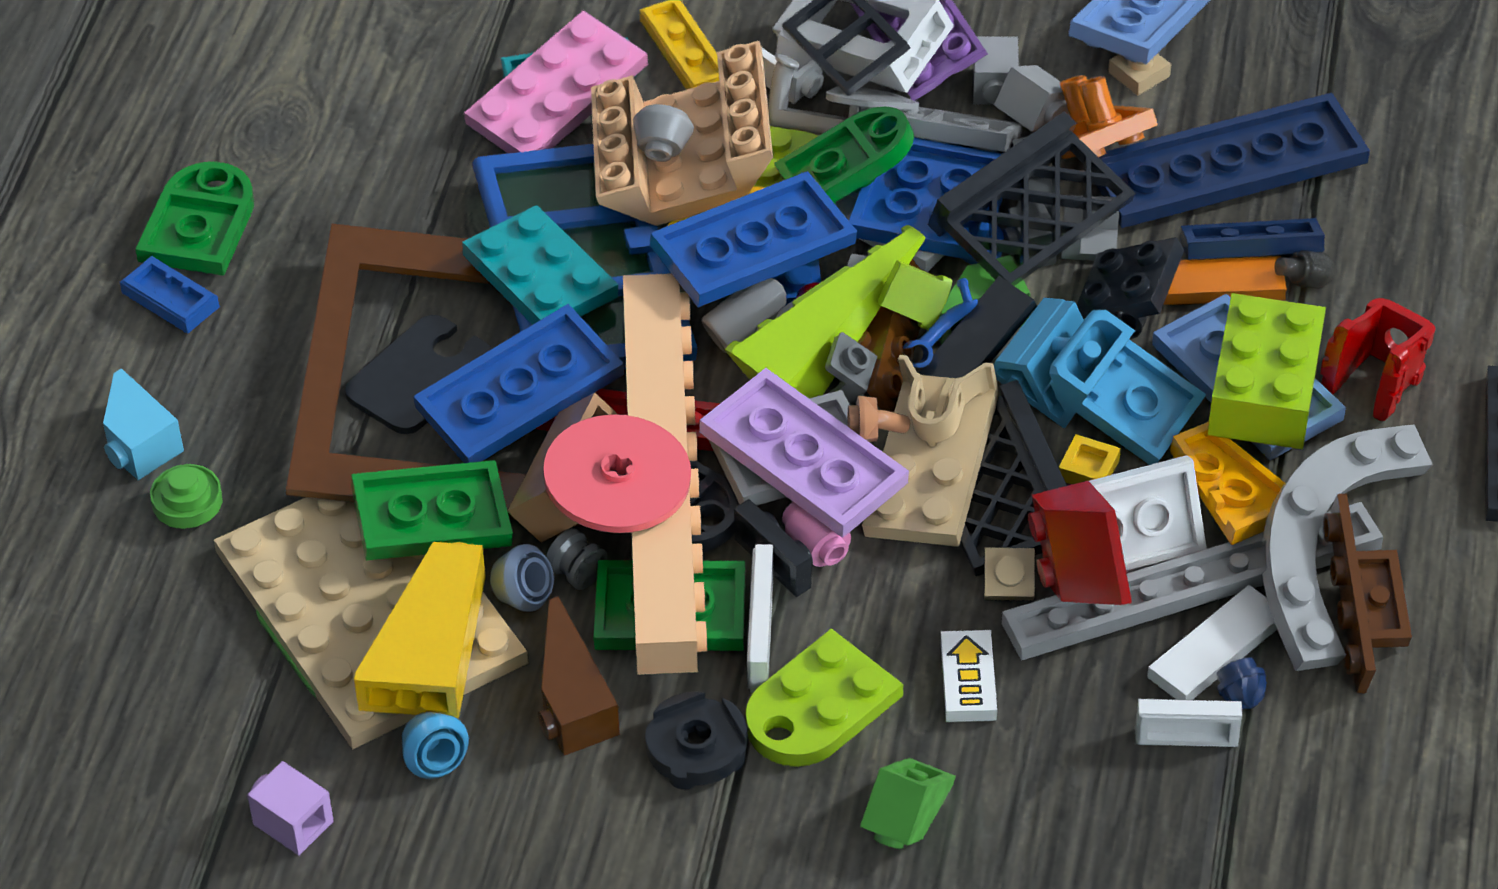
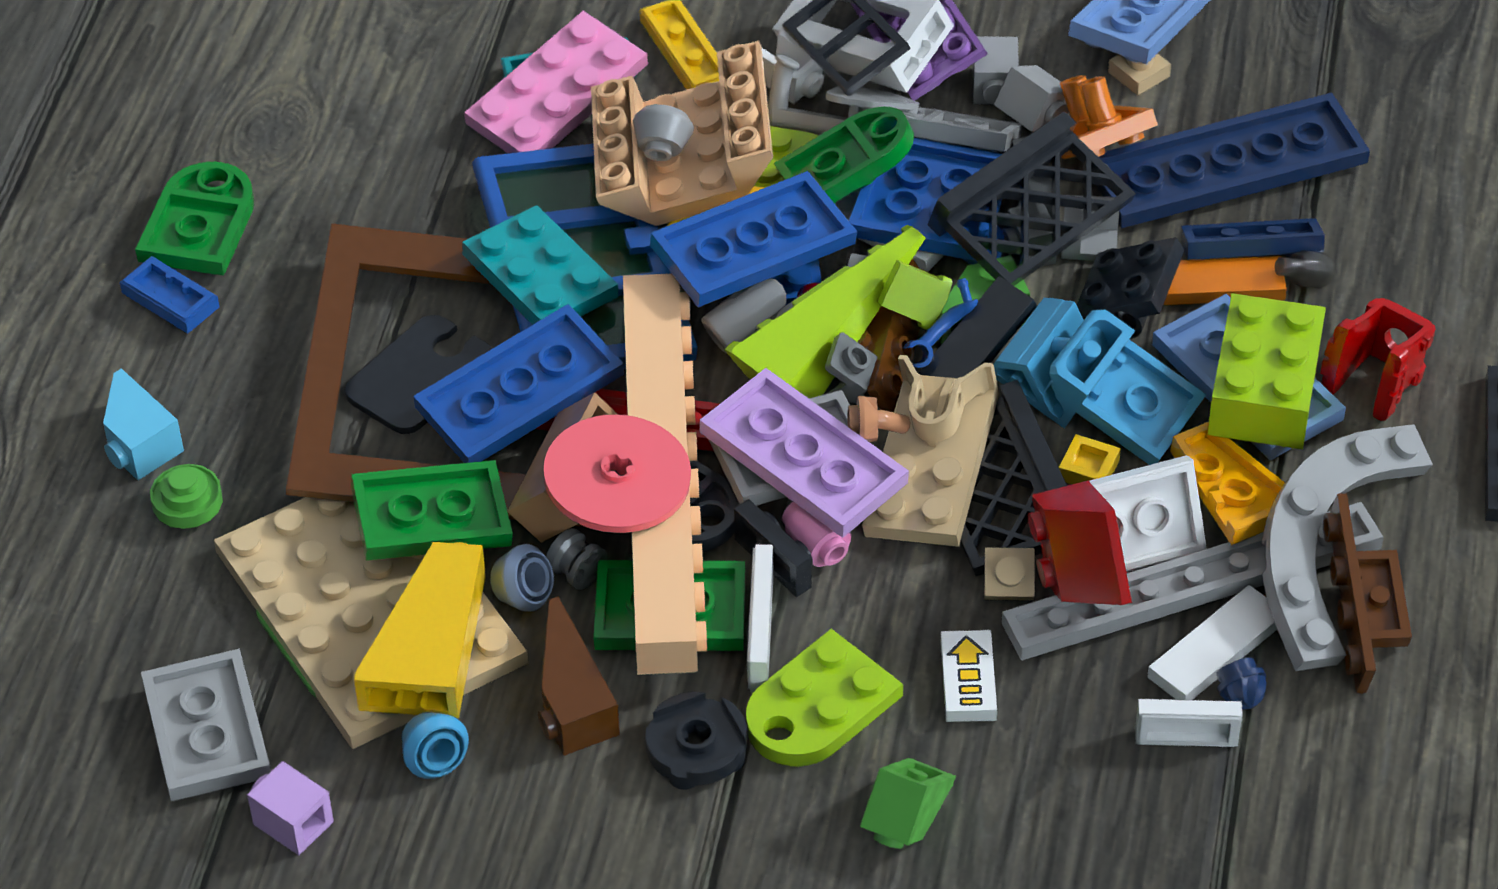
(205, 724): none -> light grey plate

